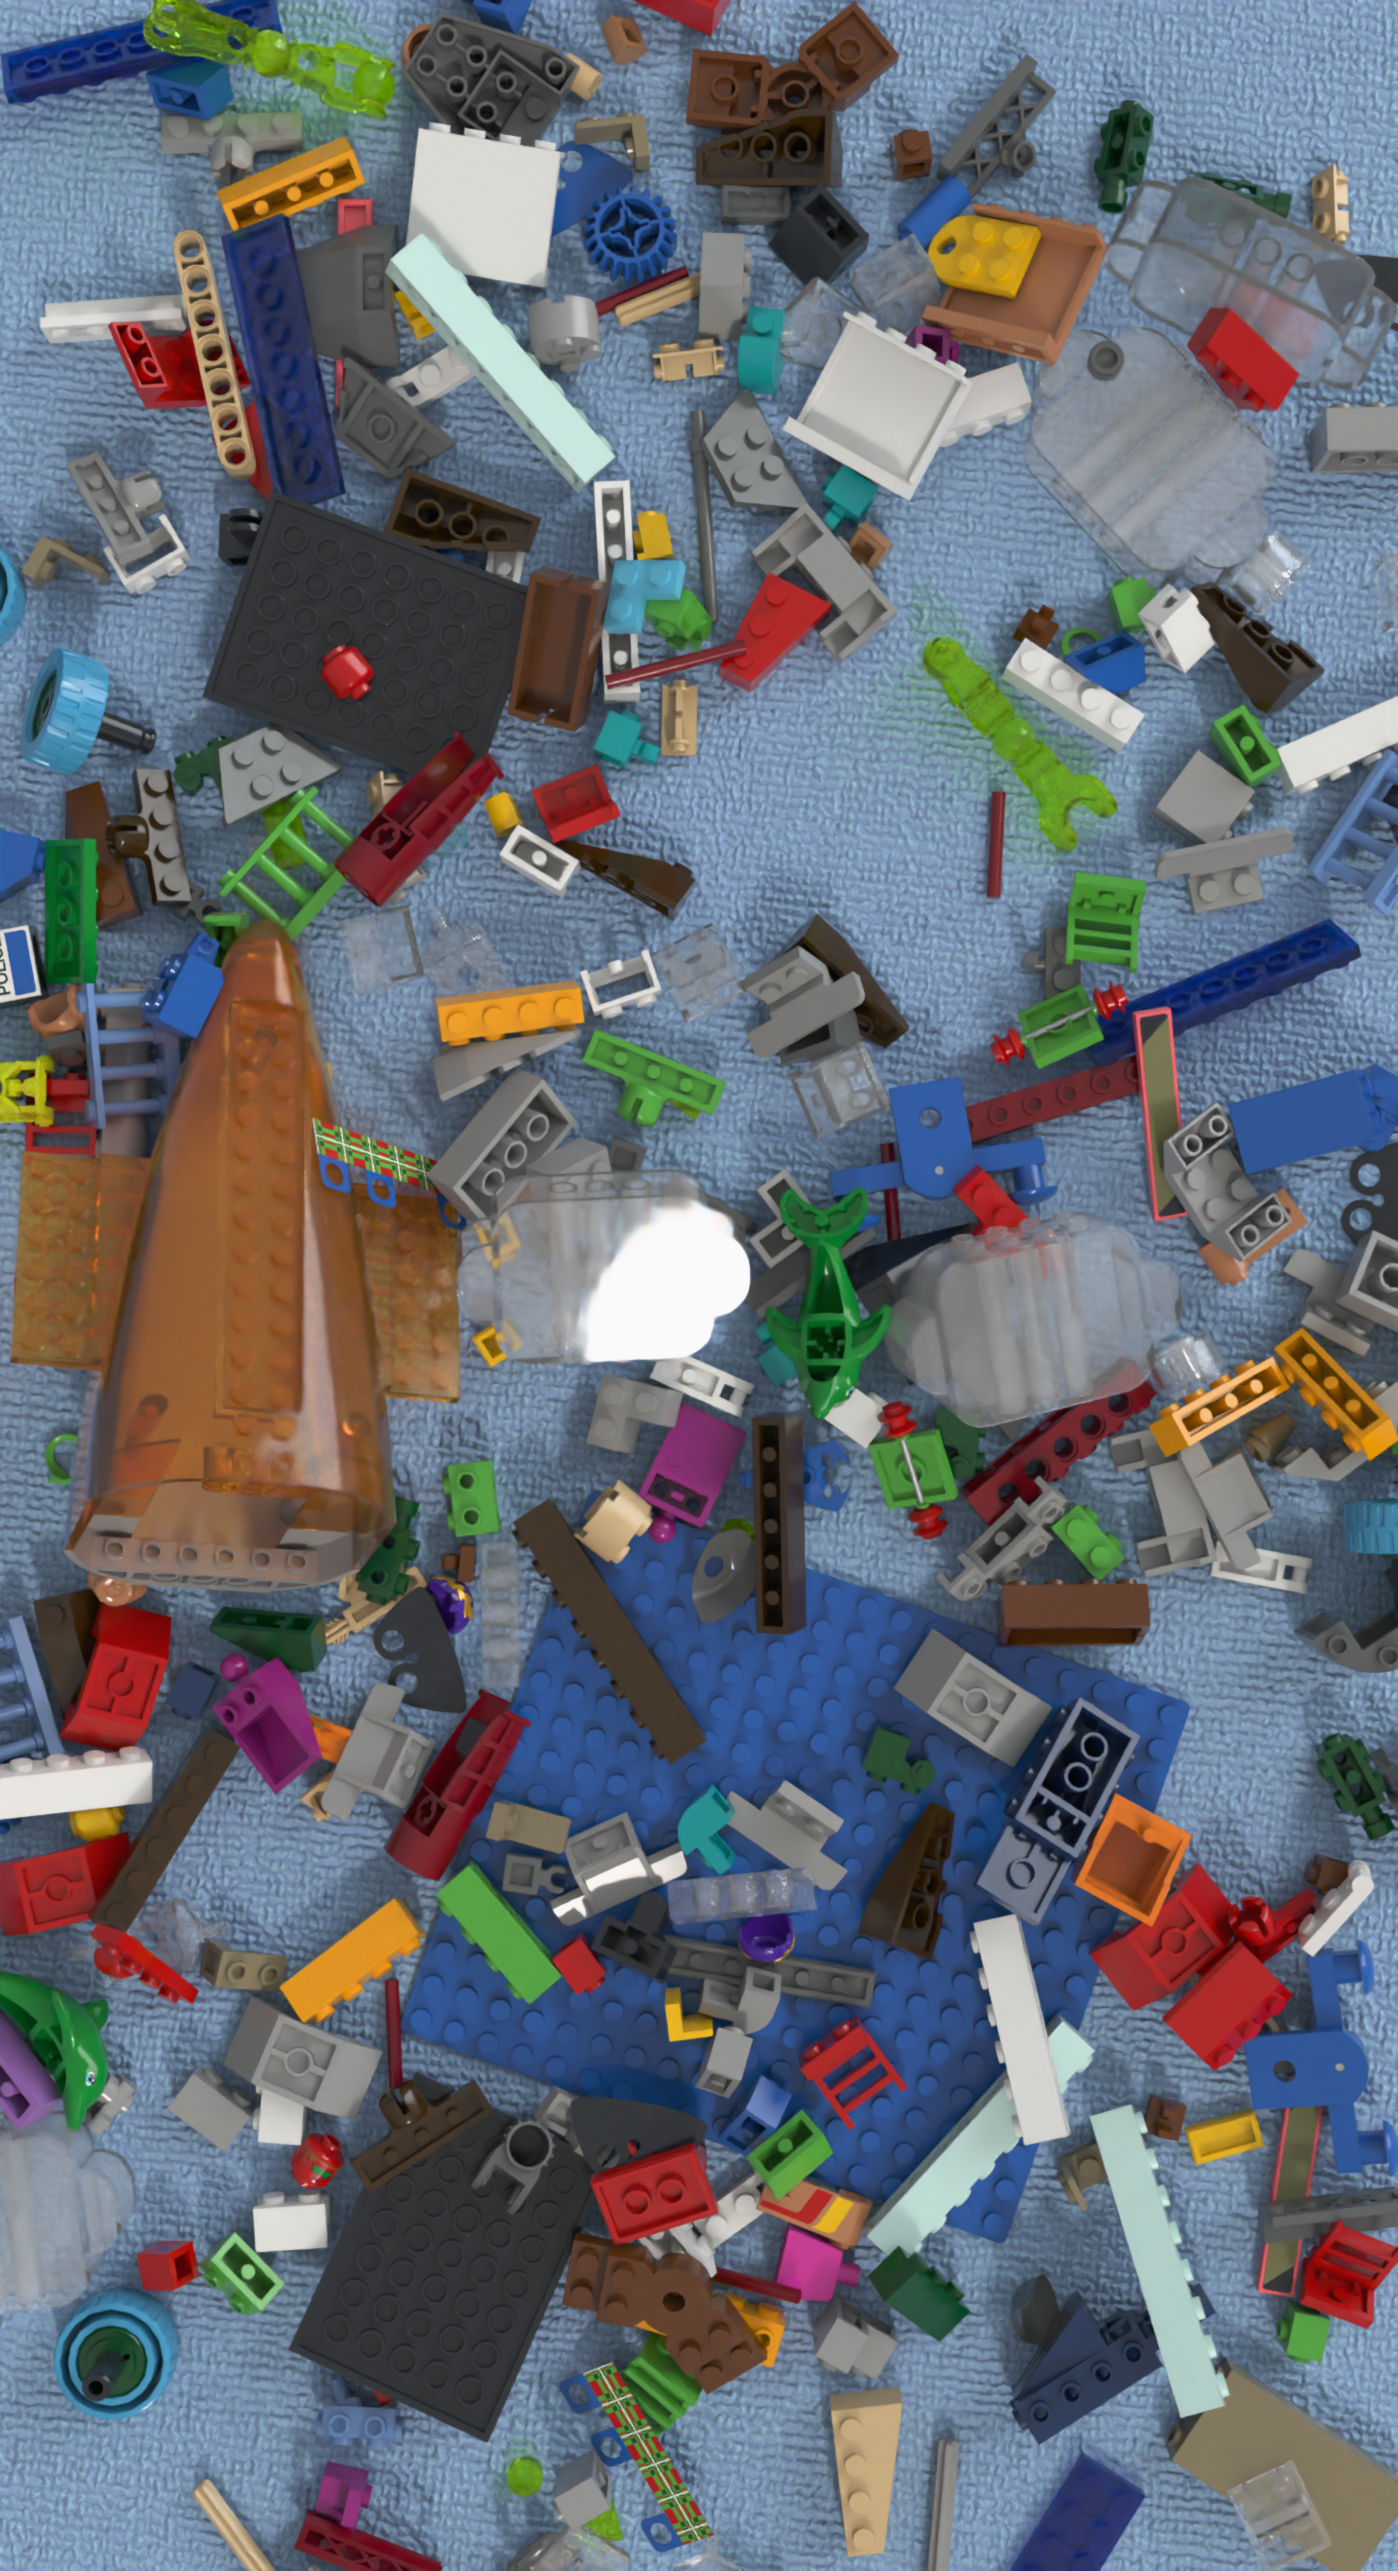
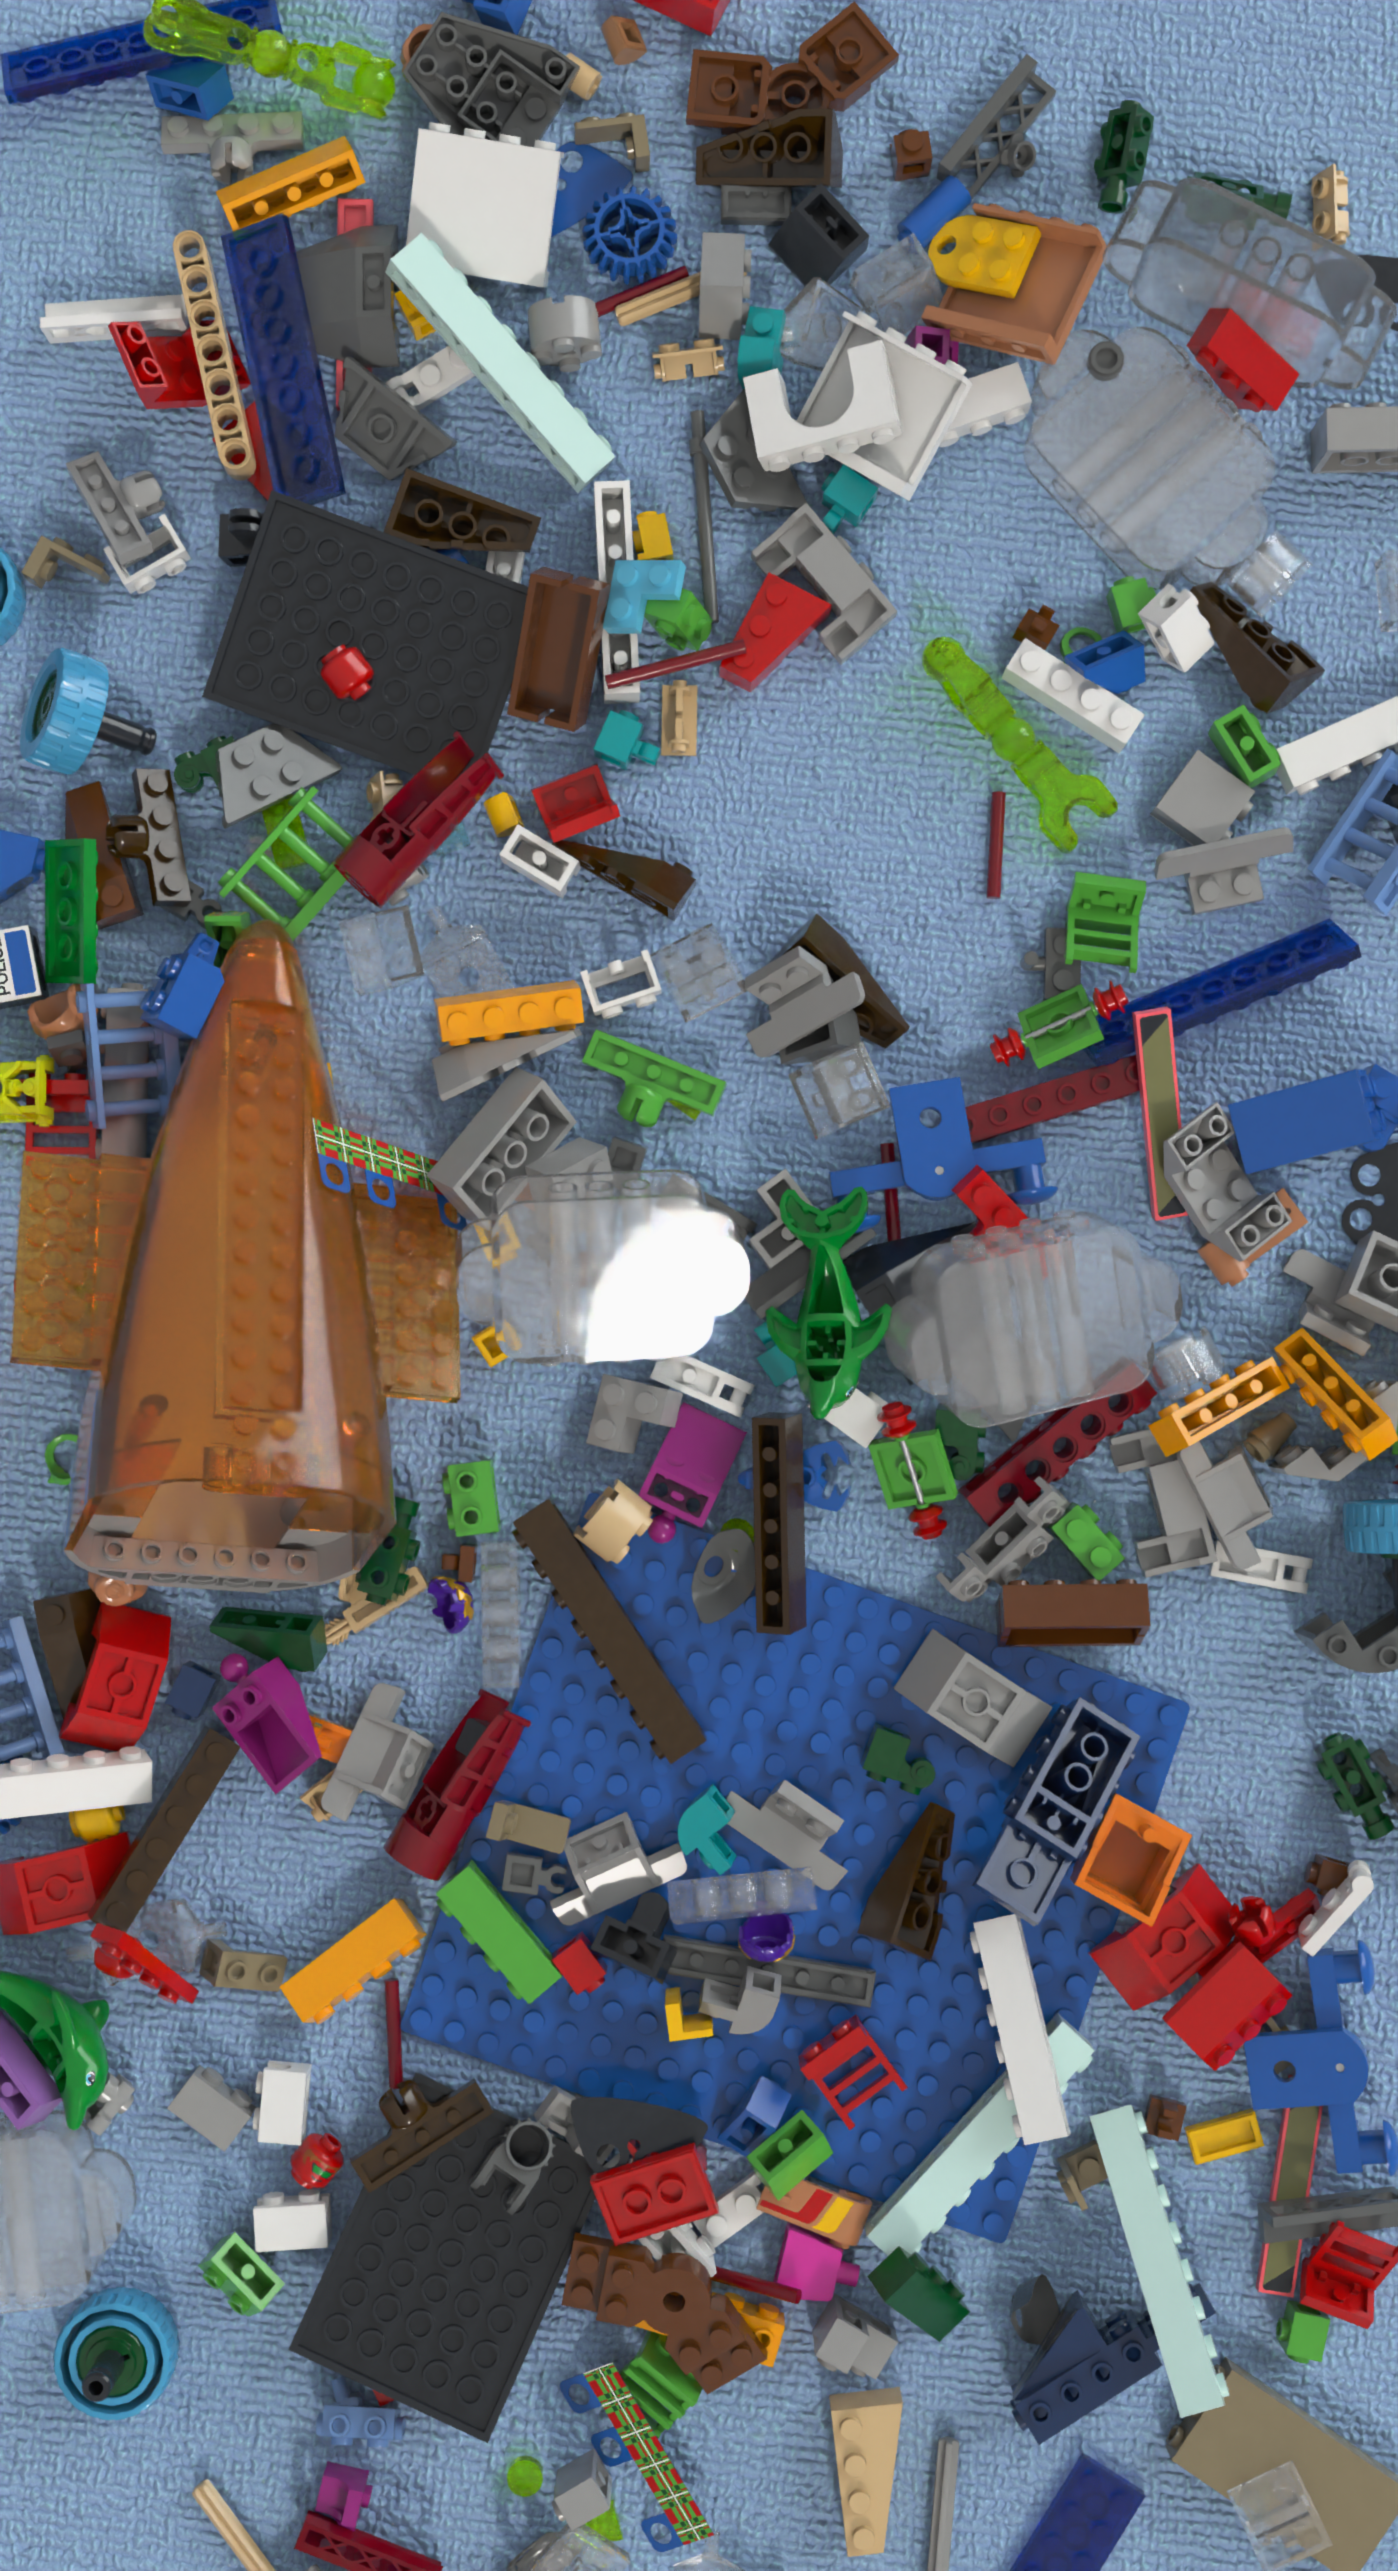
(168, 2265): red brick -> none
(301, 2060): light grey slope -> none
(424, 1633): black piece -> none
(724, 2061): light grey brick -> none
(869, 418): none -> white arch
(869, 546): medium nougat brick -> none

